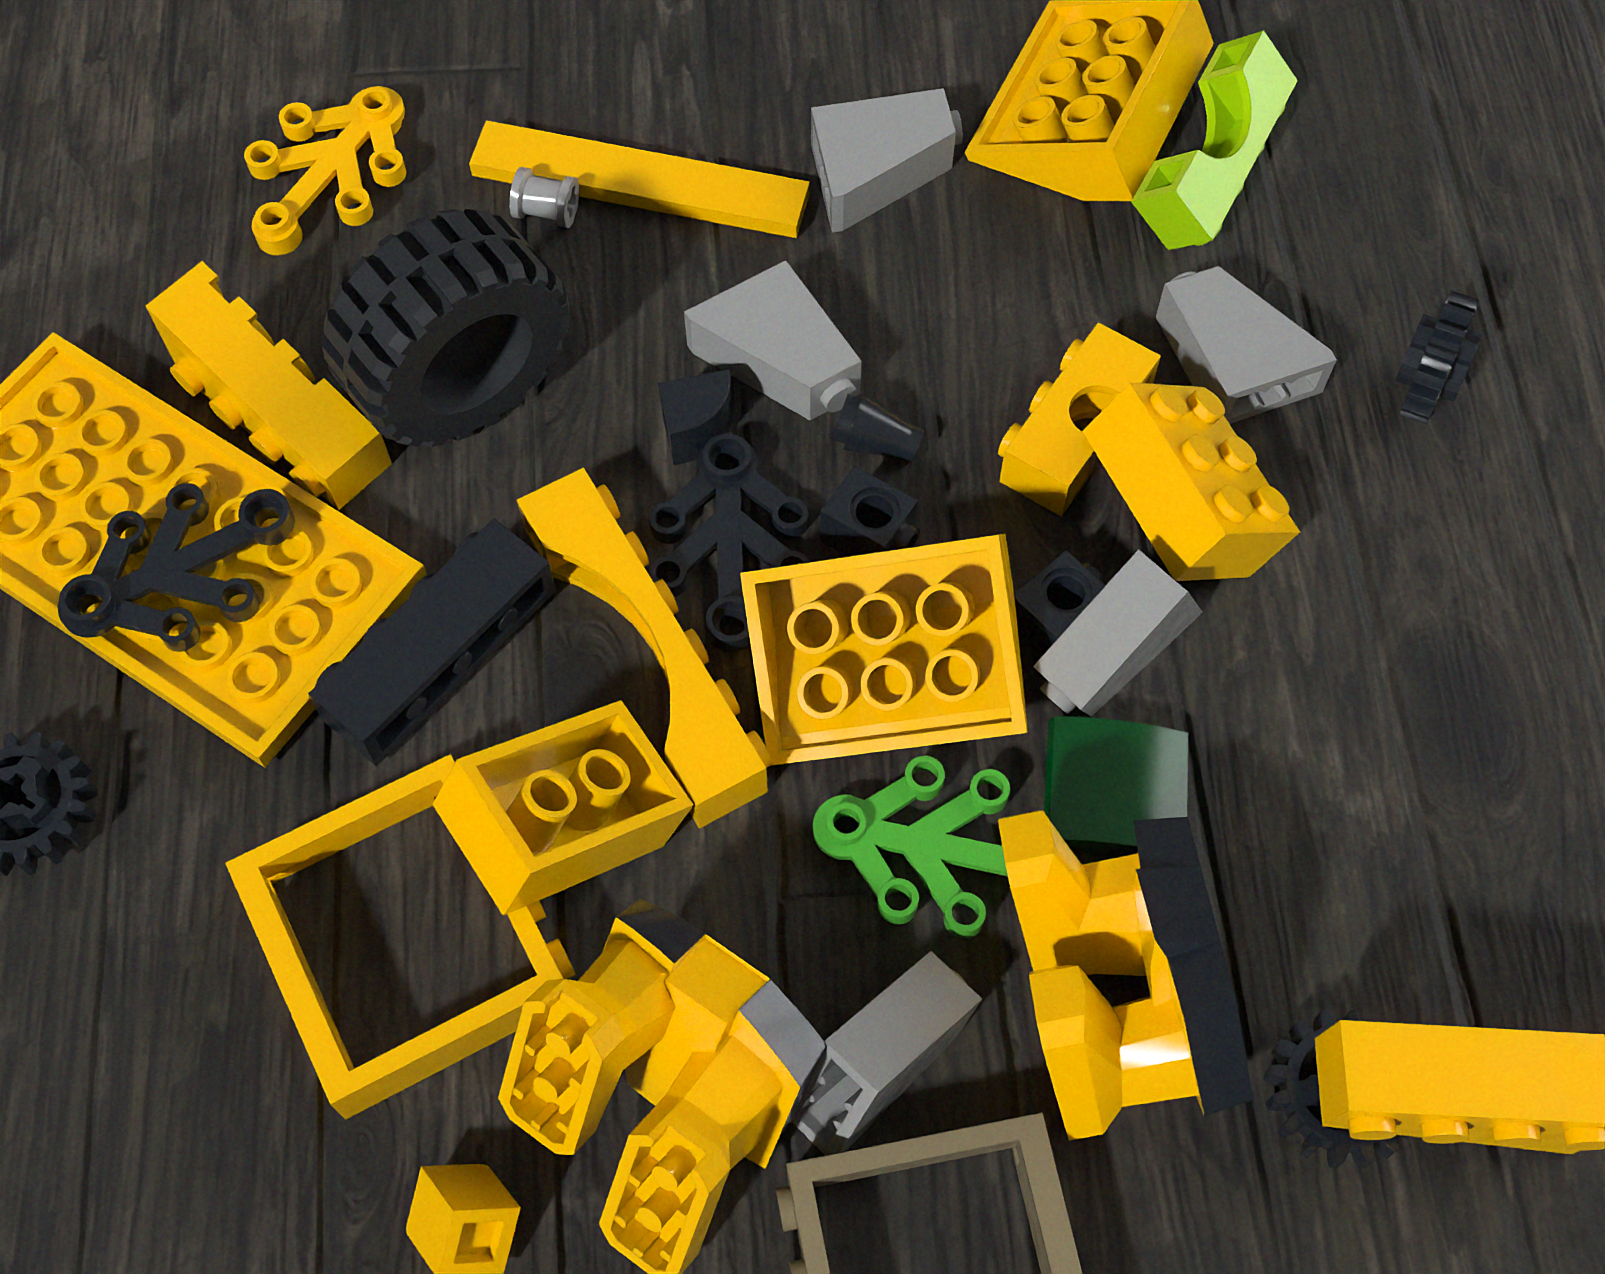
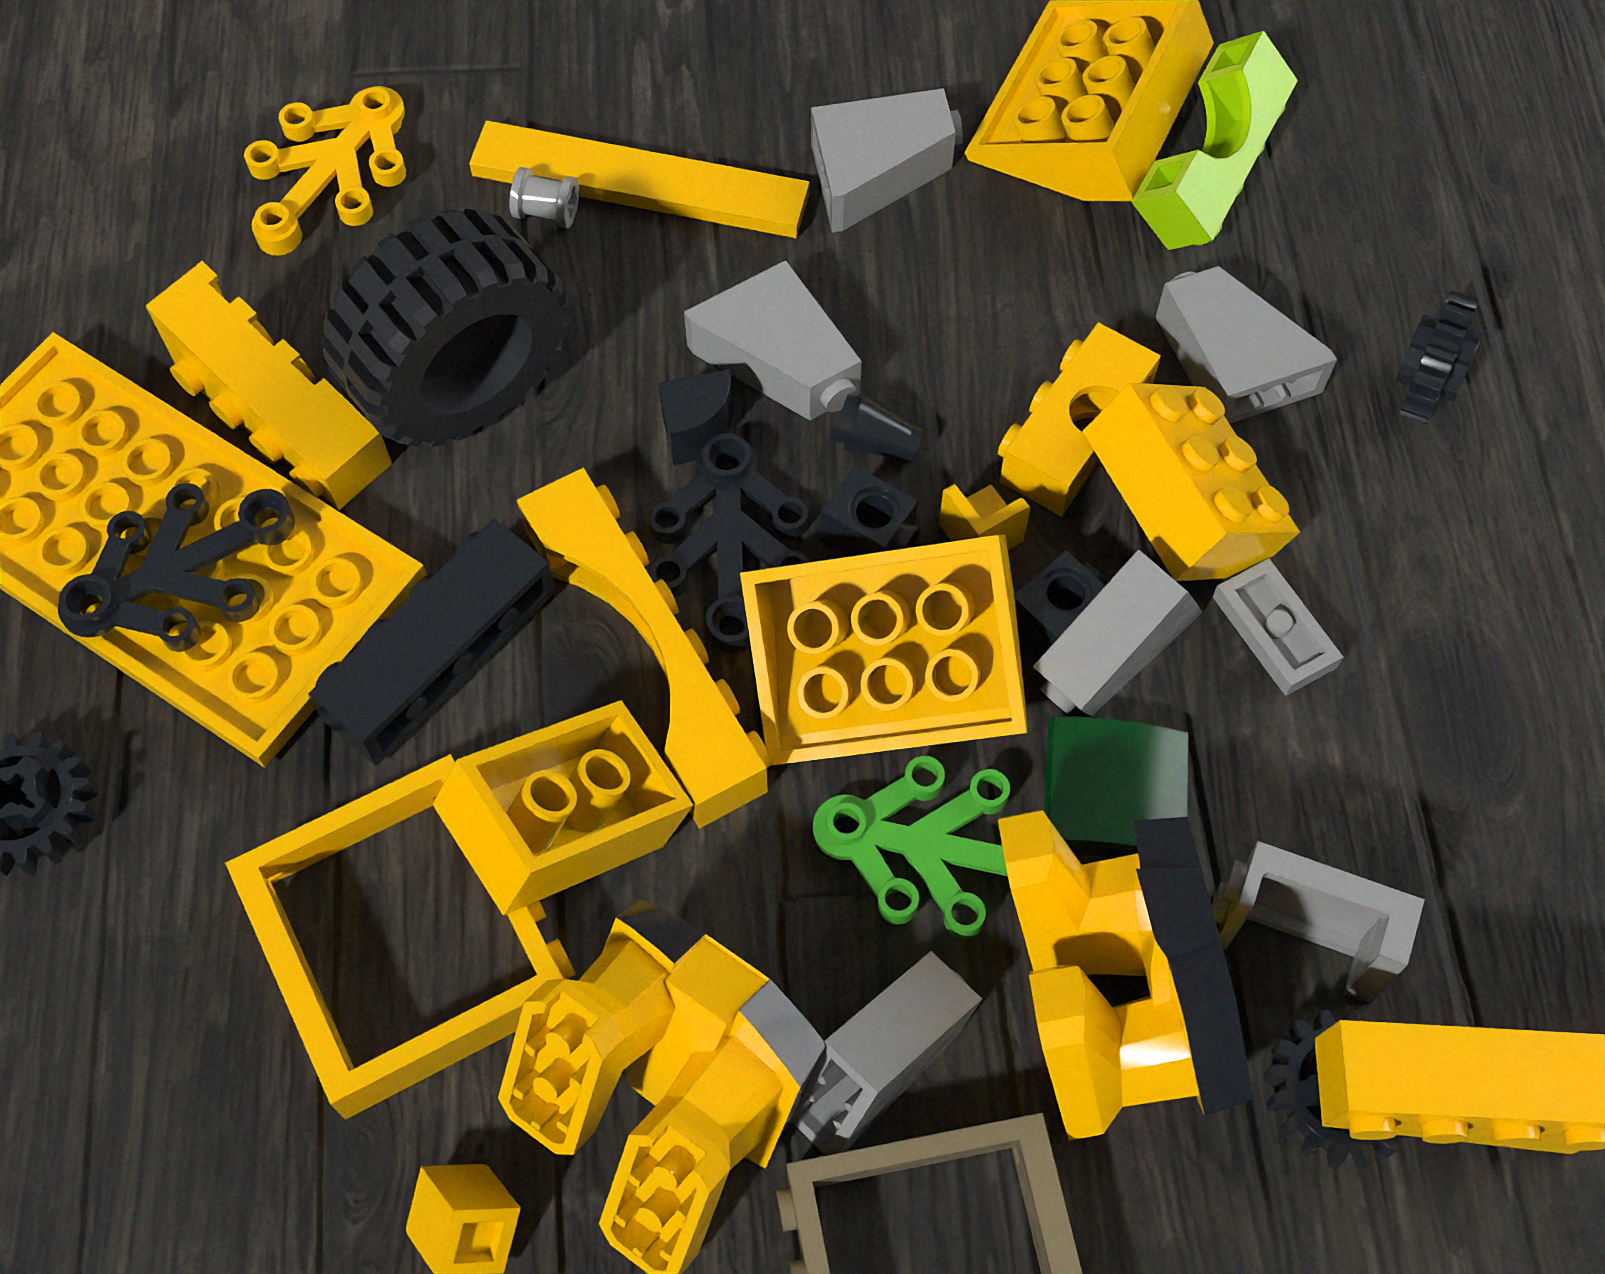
(982, 516): none -> yellow panel
(1277, 627): none -> light grey plate
(1324, 908): none -> light grey panel

